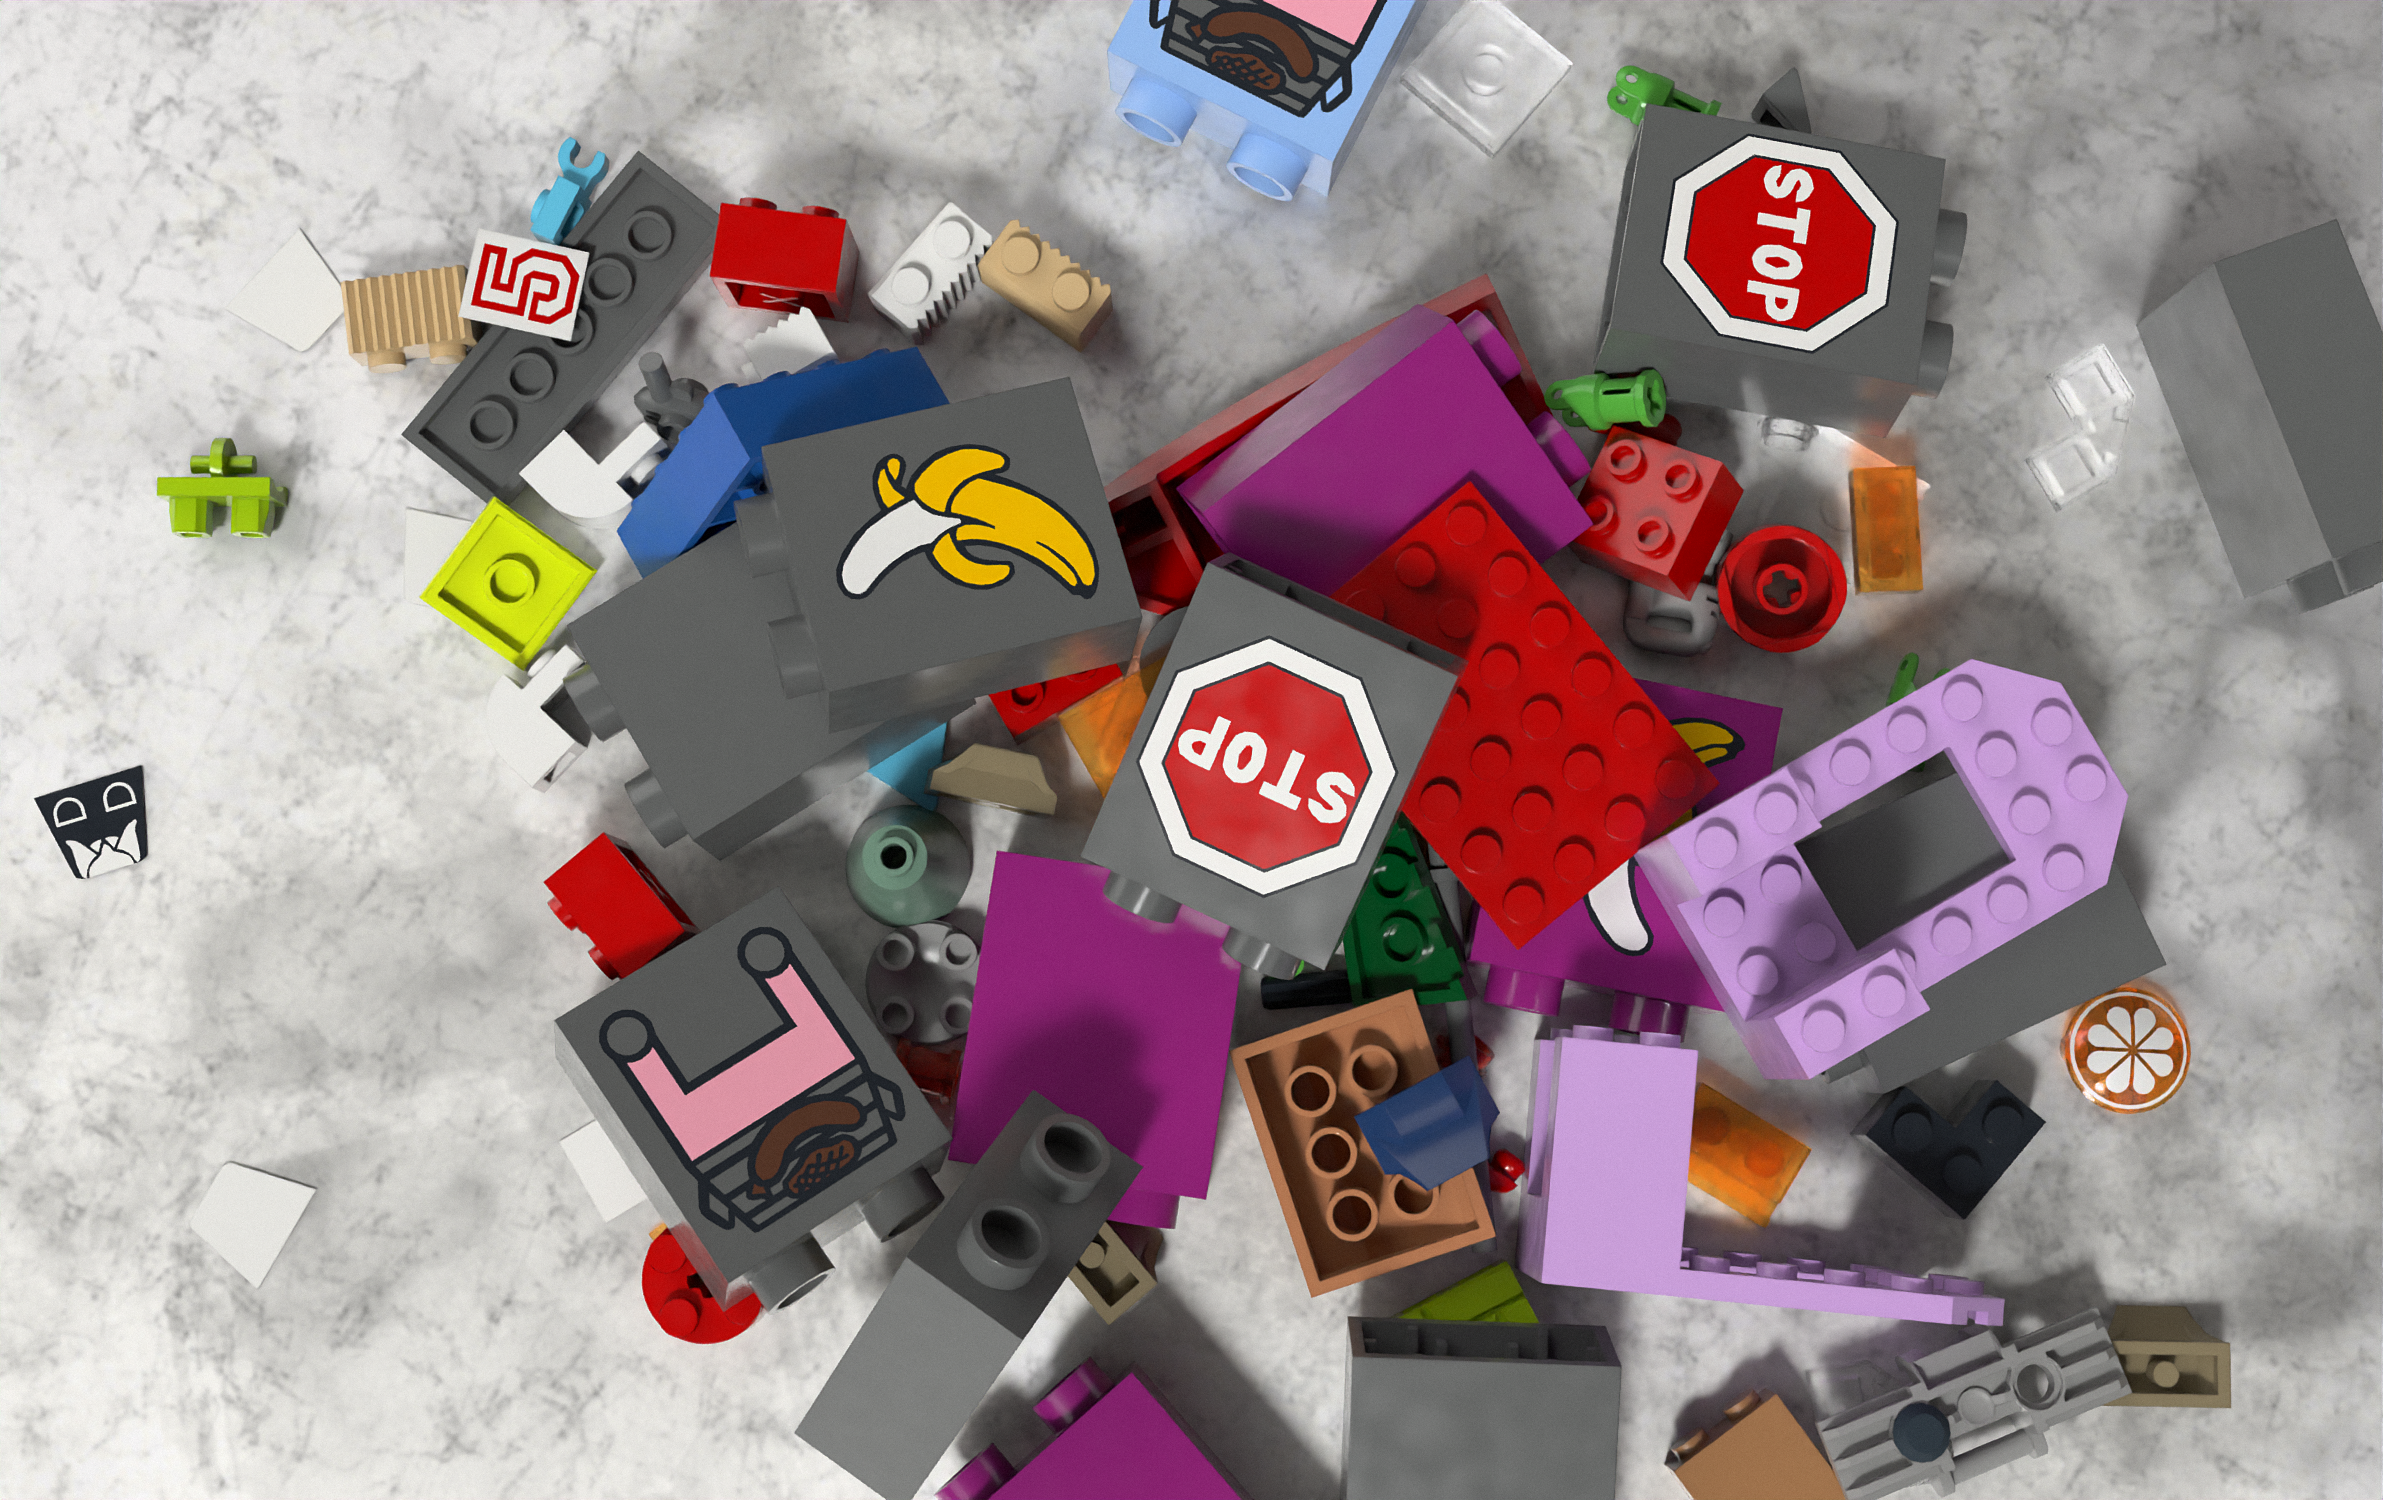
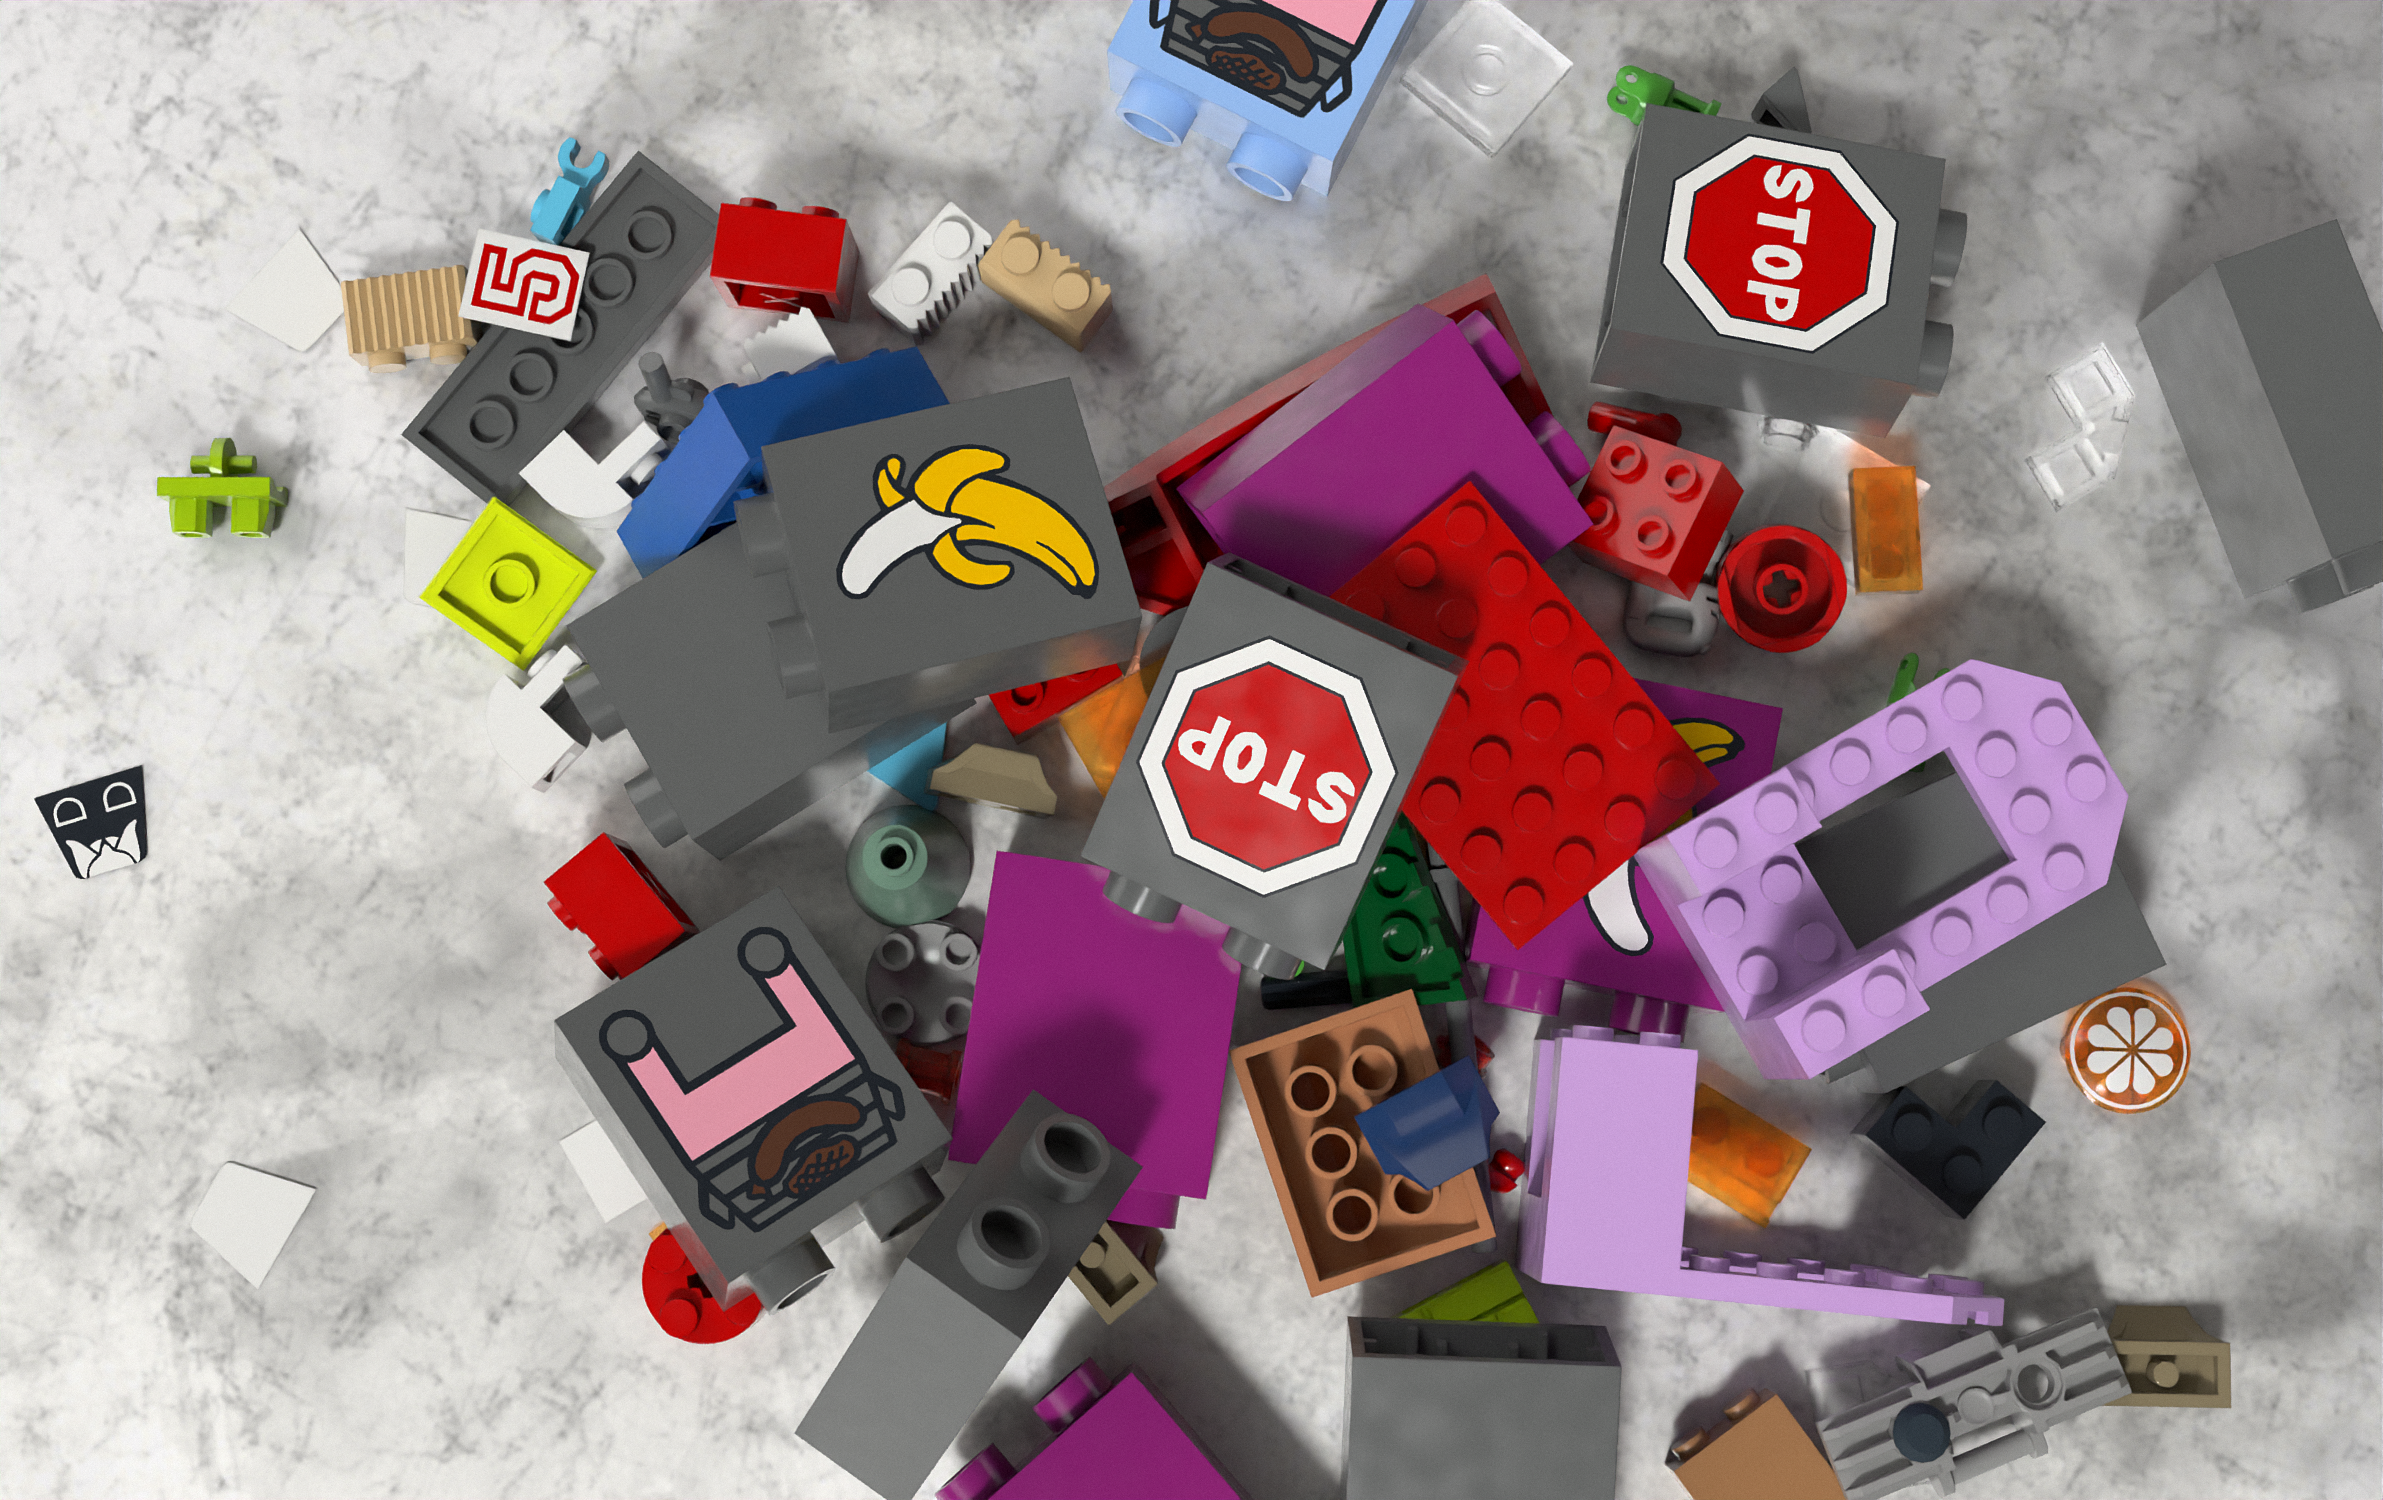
(1607, 401): bright green piece -> none

